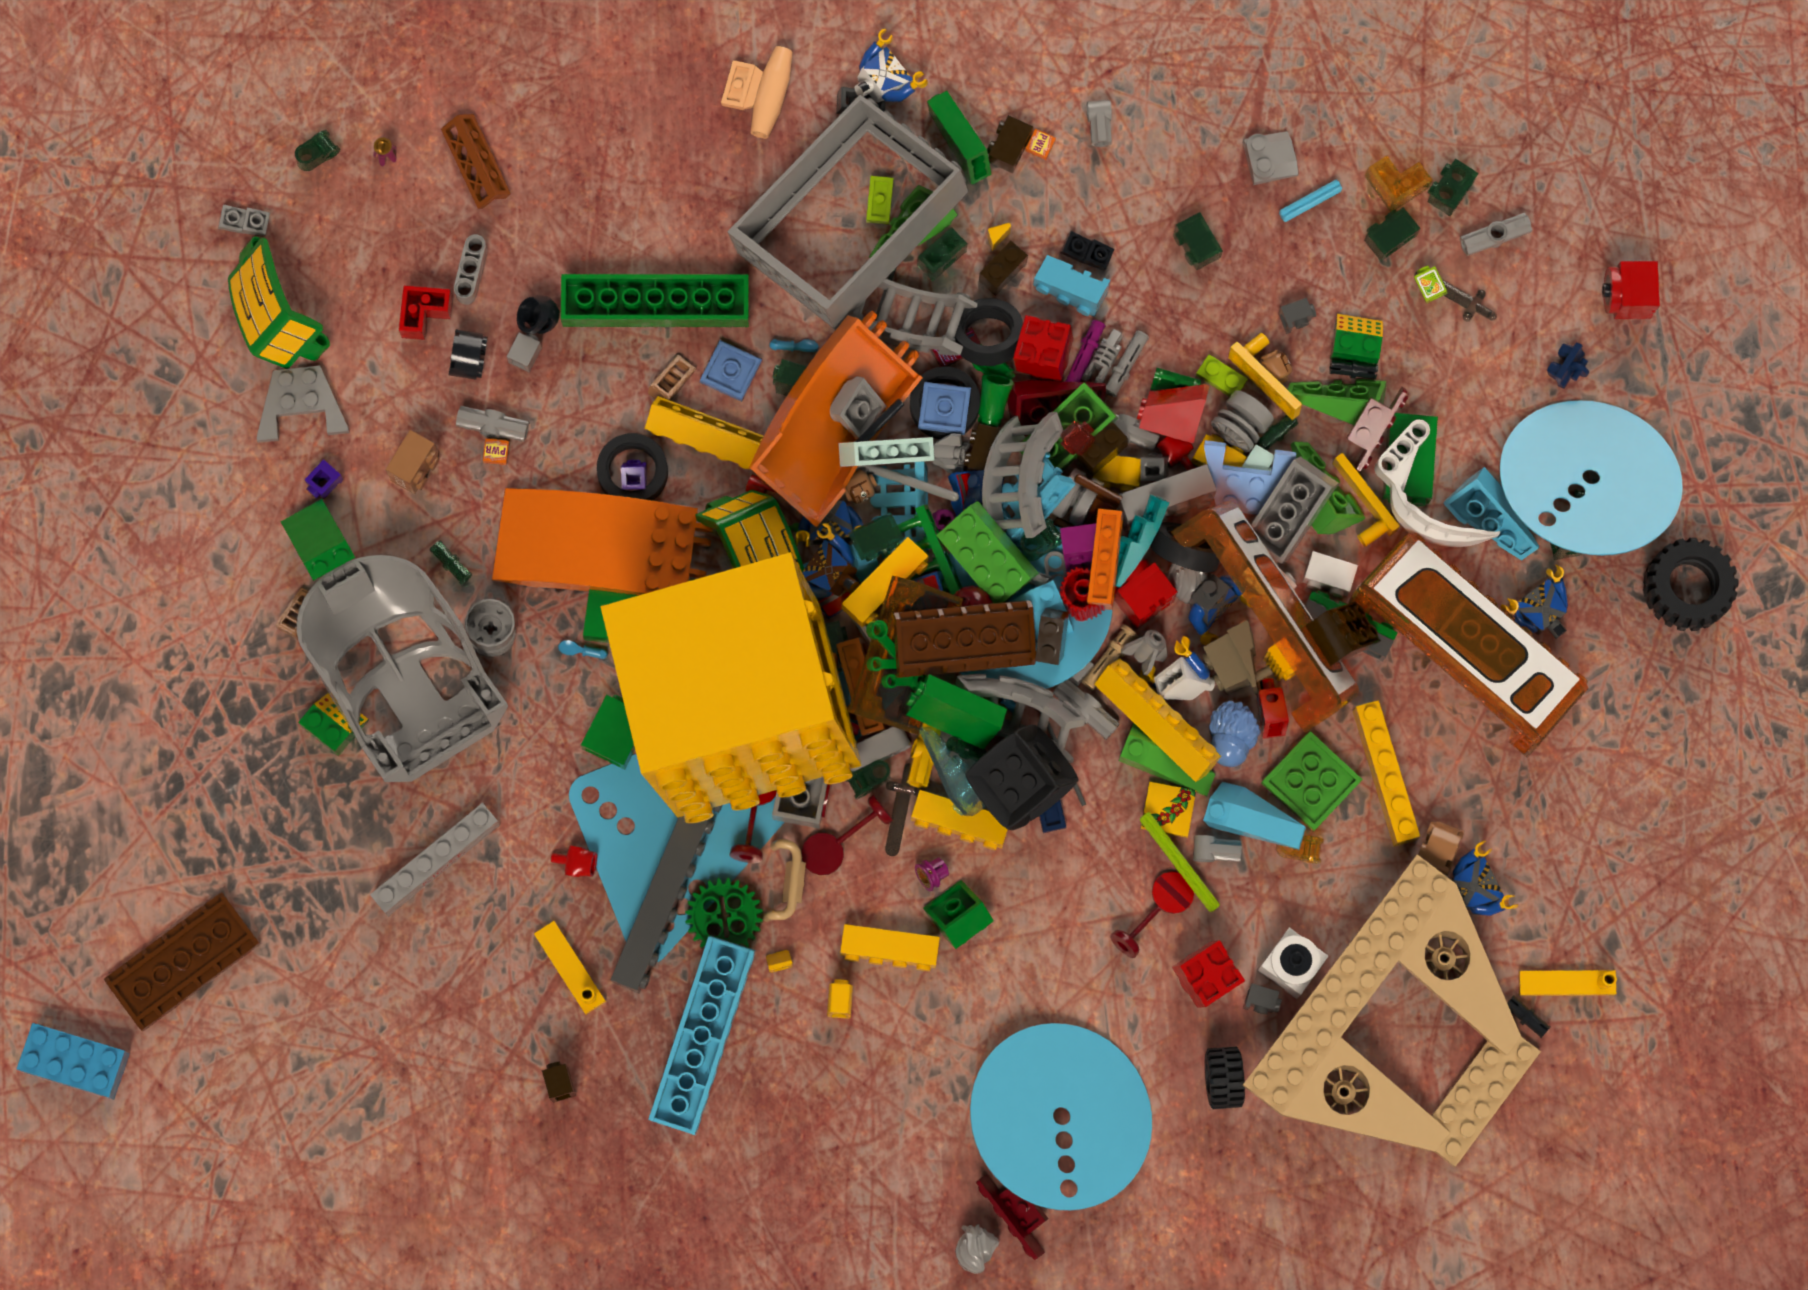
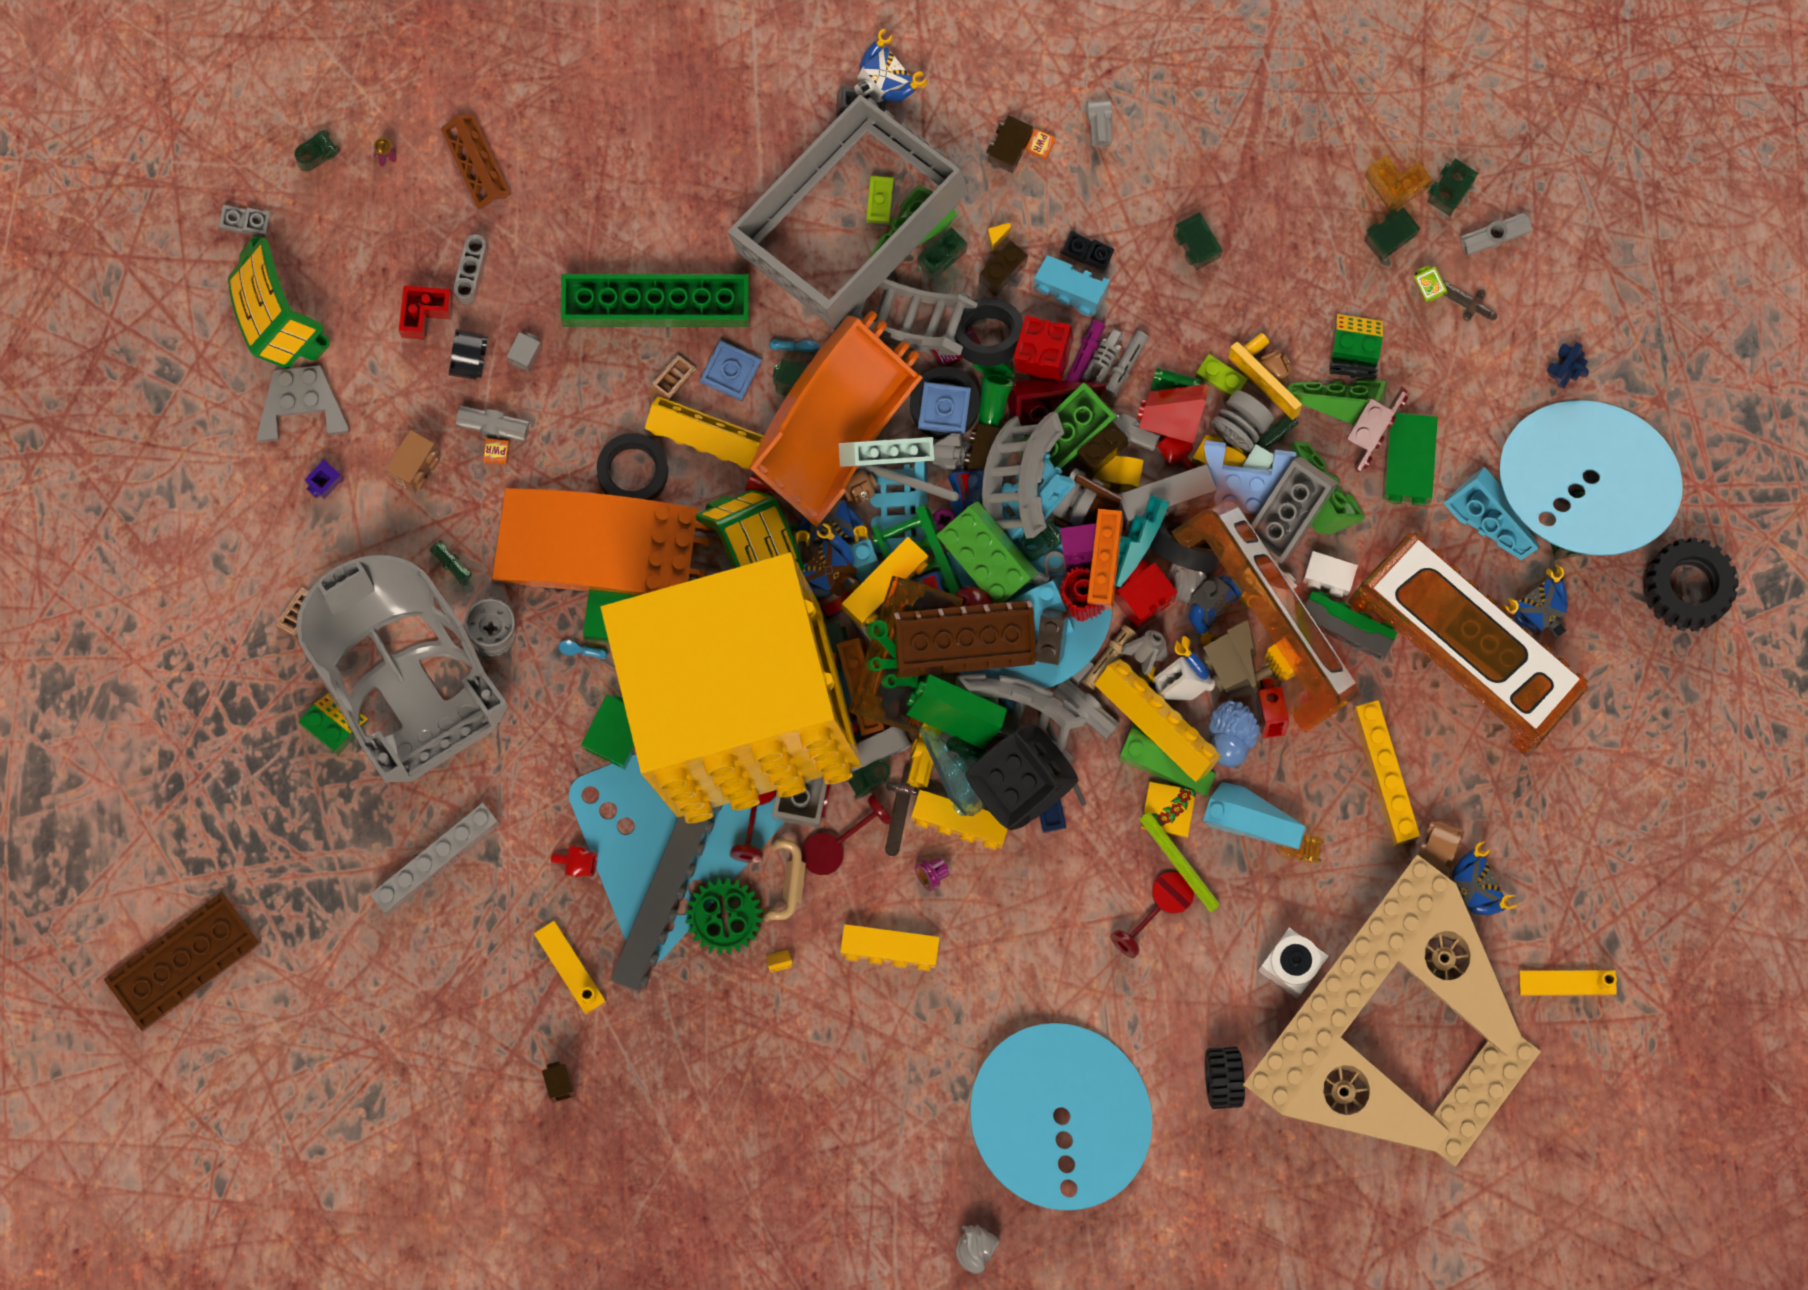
(73, 1061): dark azure brick -> none
(317, 539): green brick -> none
(540, 314): black helmet -> none
(634, 475): brick -> none
(702, 1035): medium azure tile -> none
(760, 90): light nougat plate -> none
(840, 999): yellow brick -> none
(856, 406): light grey slope -> none
(875, 537): clear green brick -> none
(881, 421): black bar -> none
(958, 914): green slope -> none
(960, 137): green slope -> none
(1018, 1214): dark red bracket -> none
(1077, 437): clear red head -> none
(1154, 467): dark grey brick -> none
(1208, 974): red piece -> none
(1211, 849): light grey piece -> none
(1262, 999): dark grey brick -> none
(1270, 157): light grey slope -> none
(1296, 314): dark grey brick -> none
(1310, 200): medium azure axle -> none
(1311, 781): bright green plate -> none
(1343, 632): dark brown slope -> none
(1385, 521): yellow piece -> none
(1409, 515): white piece -> none
(1528, 1017): black pin -> none
(1631, 290): red piece -> none

